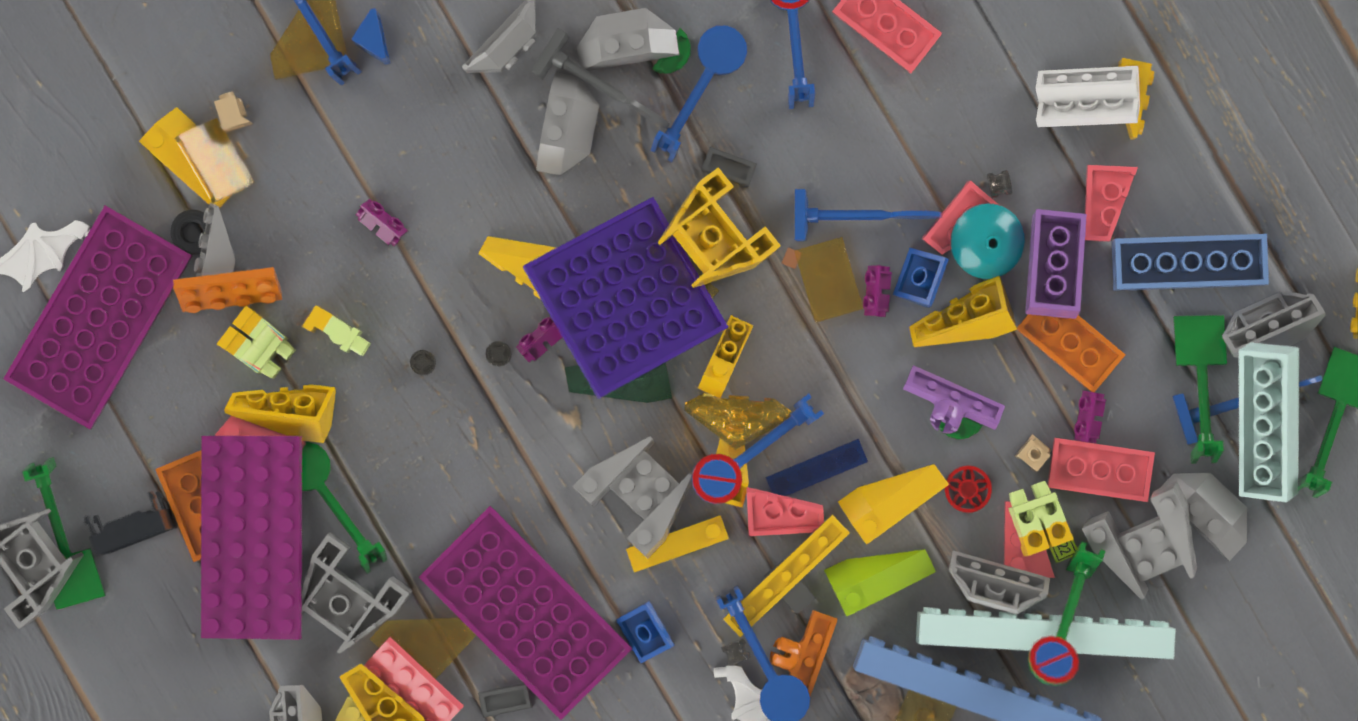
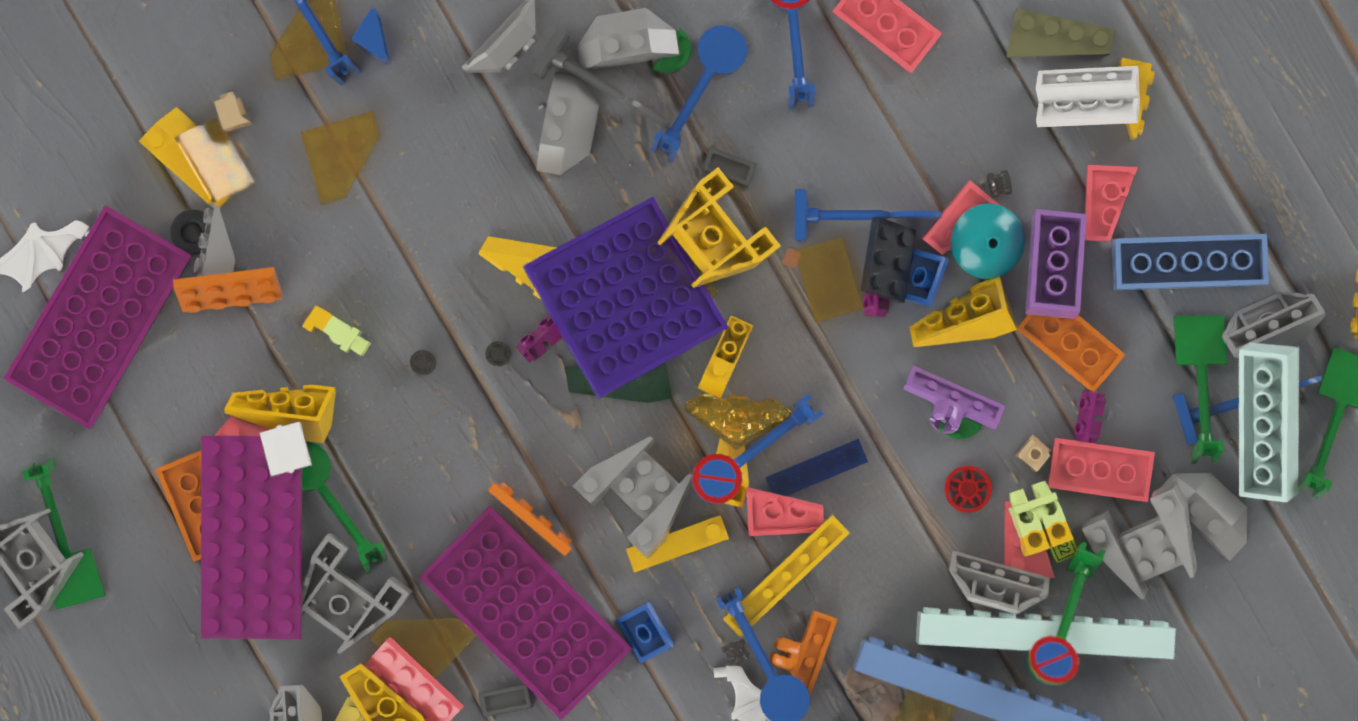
(130, 528): black piece -> none
(262, 349): yellowish green hips -> none
(285, 448): none -> white piece
(339, 153): none -> clear yellow plate
(373, 214): magenta hinge -> none
(523, 511): none -> orange plate
(873, 578): lime wedge -> none
(884, 503): yellow wedge -> none
(888, 260): none -> black plate
(1047, 35): none -> olive wing

